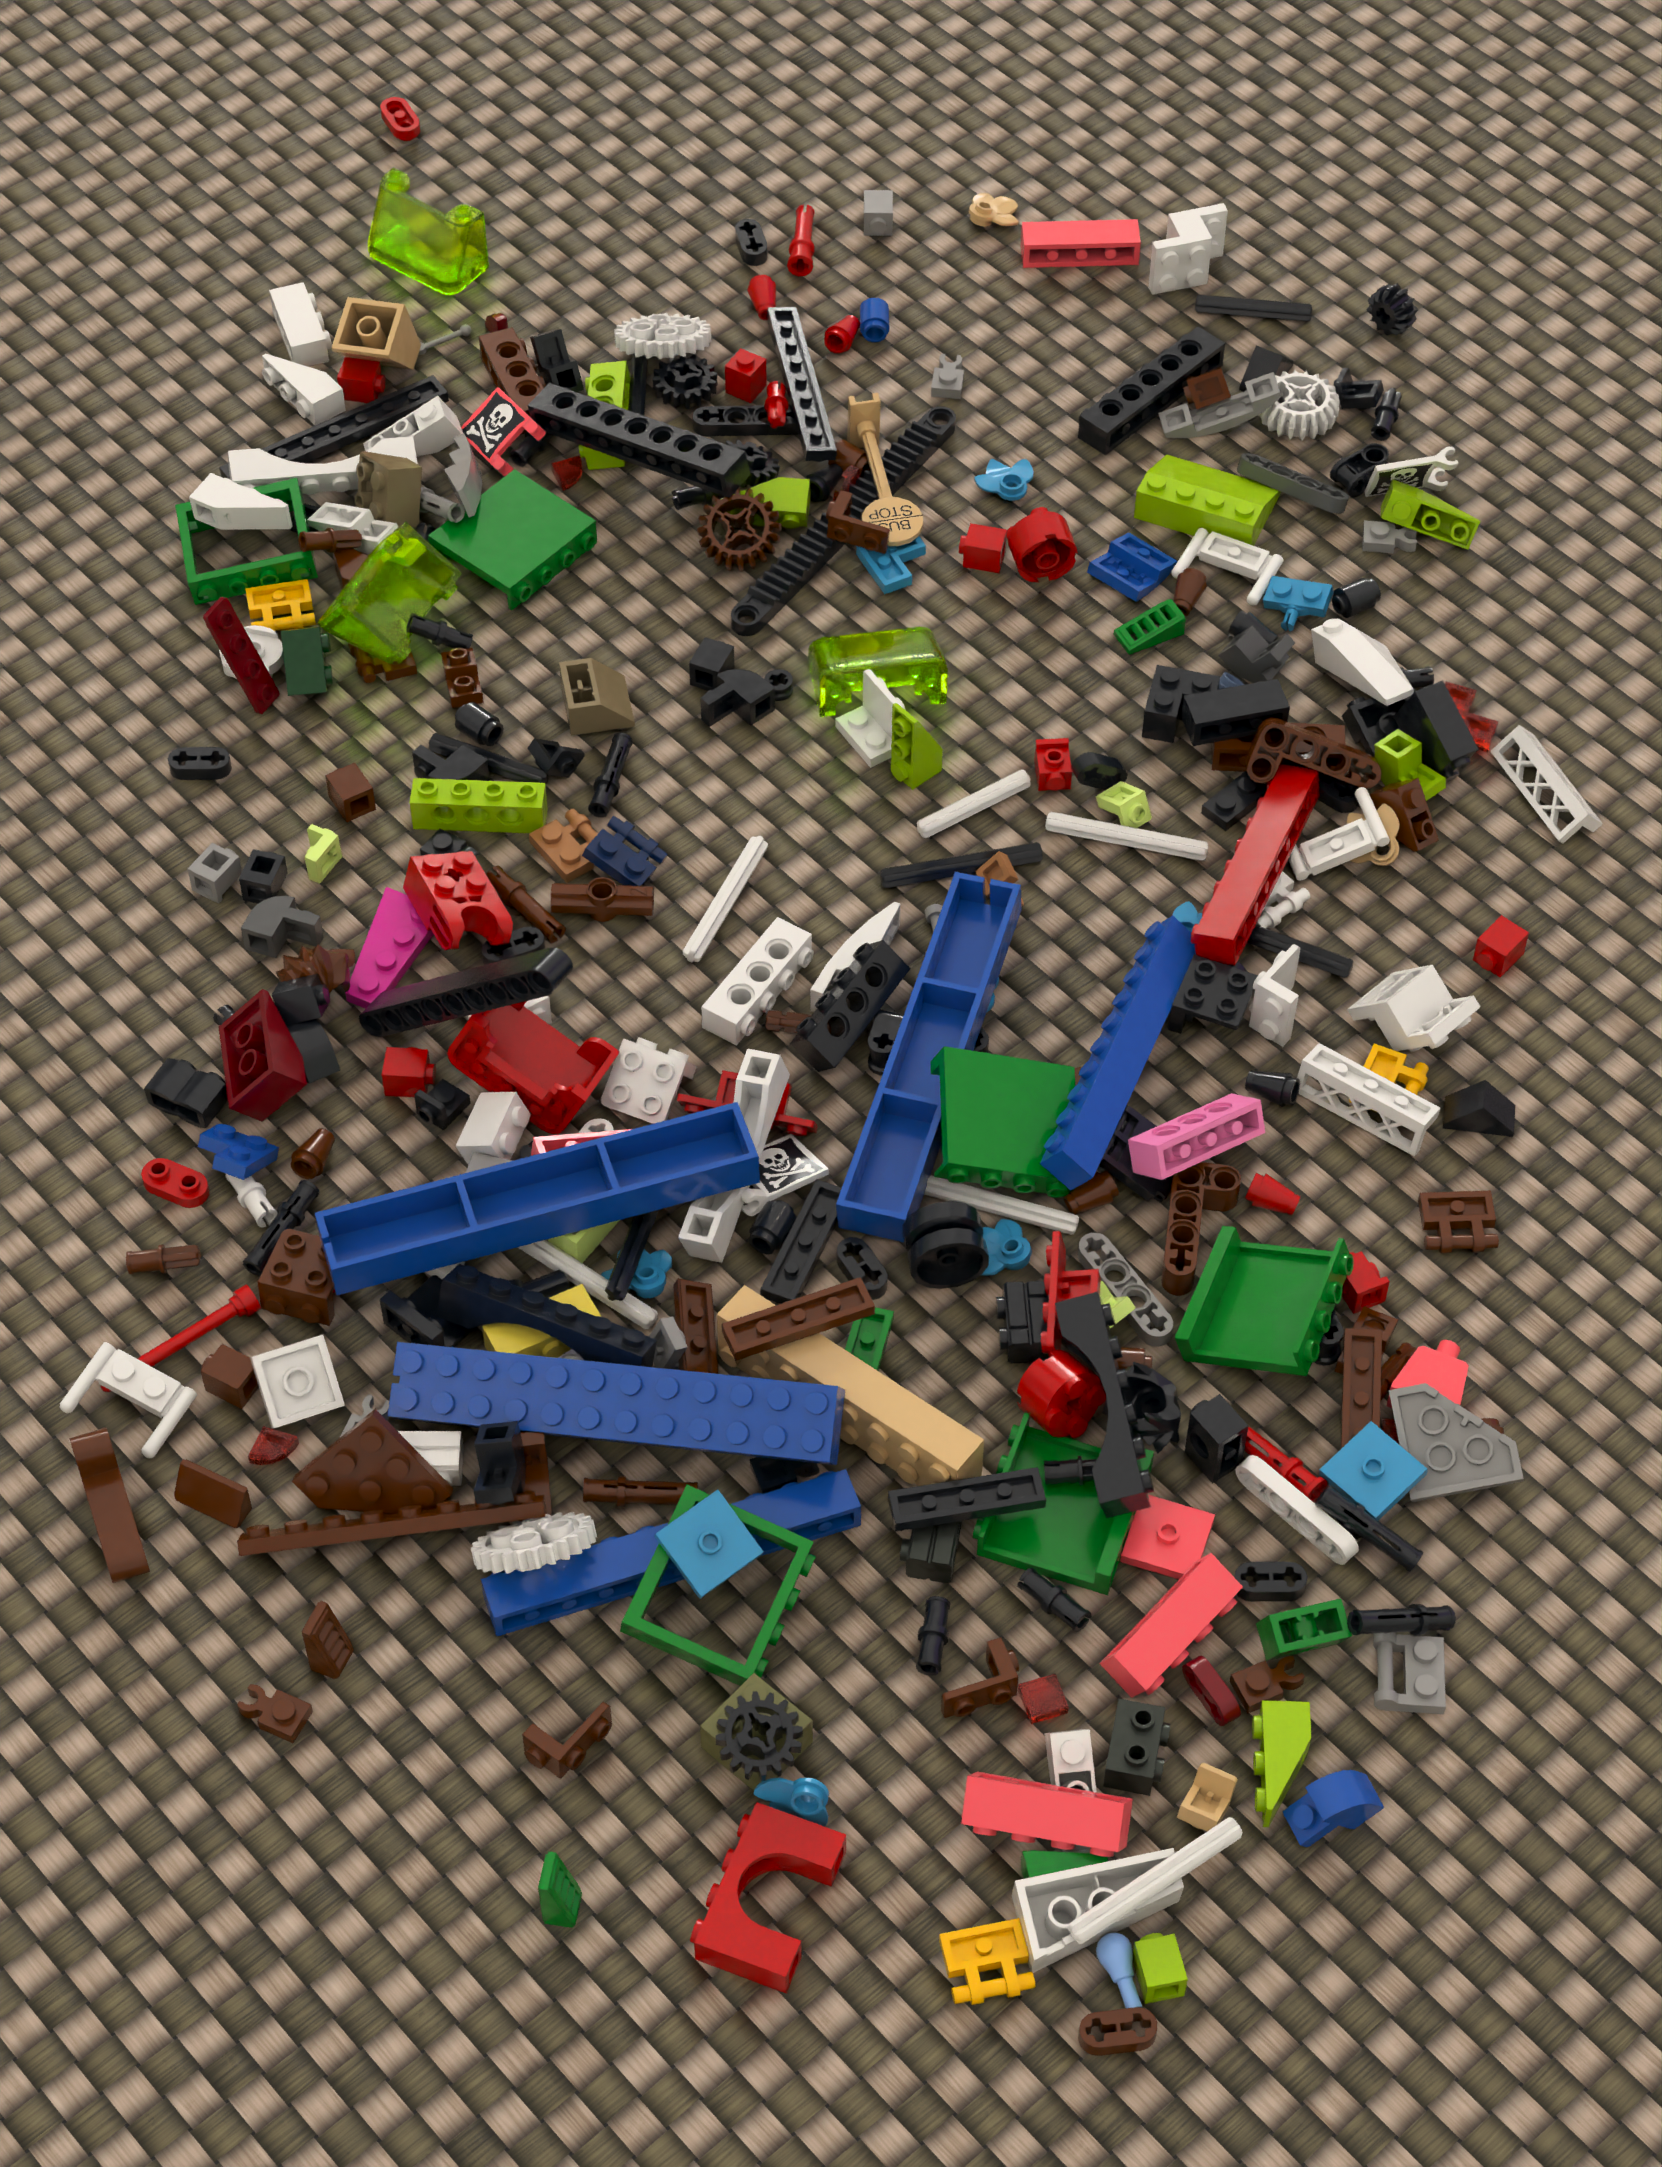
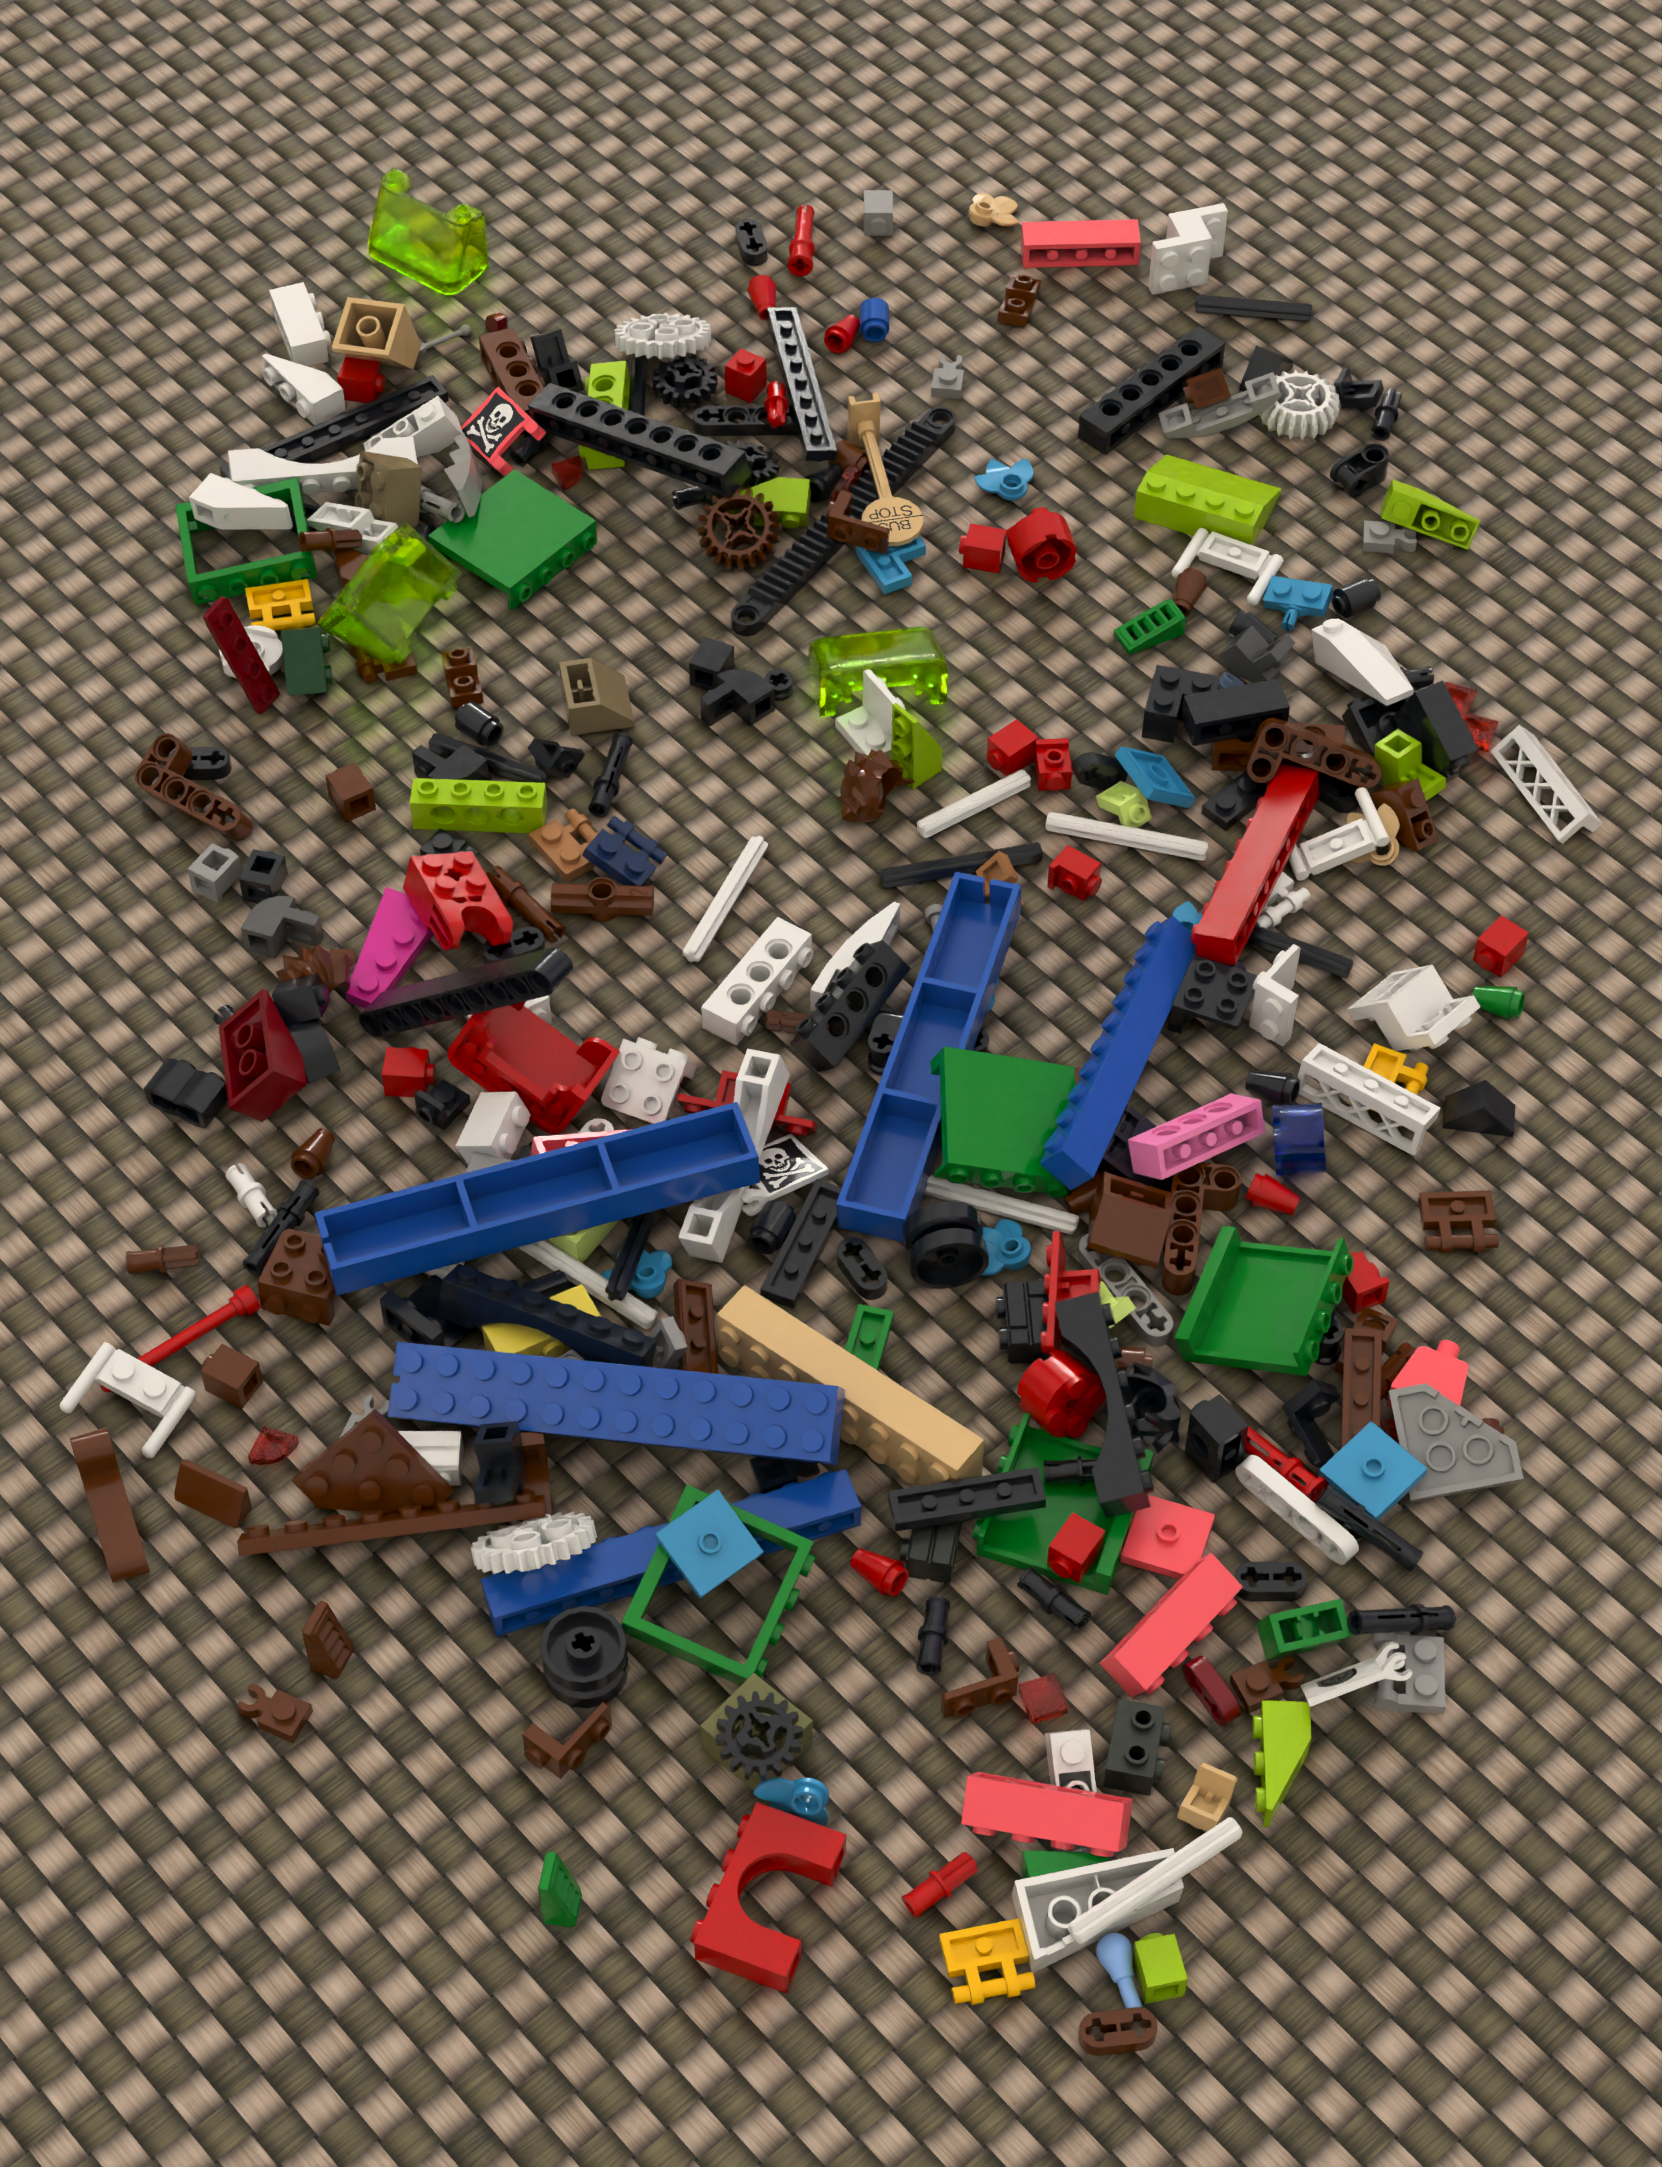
(172, 1182): red plate -> none
(195, 797): none -> reddish brown beam
(237, 1152): blue plate -> none
(297, 1381): white plate -> none
(323, 852): yellowish green bracket -> none
(400, 118): red plate -> none
(438, 632): black pin -> none
(584, 1657): none -> black wheel
(632, 1491): reddish brown pin -> none
(798, 1318): reddish brown plate -> none
(867, 785): none -> reddish brown hair
(881, 1572): none -> red cone
(940, 1884): none -> red axle
(1011, 748): none -> red brick
(1019, 300): none -> reddish brown slope
(1075, 873): none -> red brick
(1075, 1548): none -> red brick
(1129, 1220): none -> reddish brown slope
(1132, 567): blue slope -> none
(1155, 777): none -> dark azure plate
(1293, 483): dark grey beam -> none
(1299, 1139): none -> clear blue brick
(1302, 1410): none -> black bracket
(1332, 1801): blue brick -> none
(1357, 1676): none -> white flag
(1392, 309): black gear -> none
(1413, 472): white flag -> none
(1501, 1001): none -> green cone

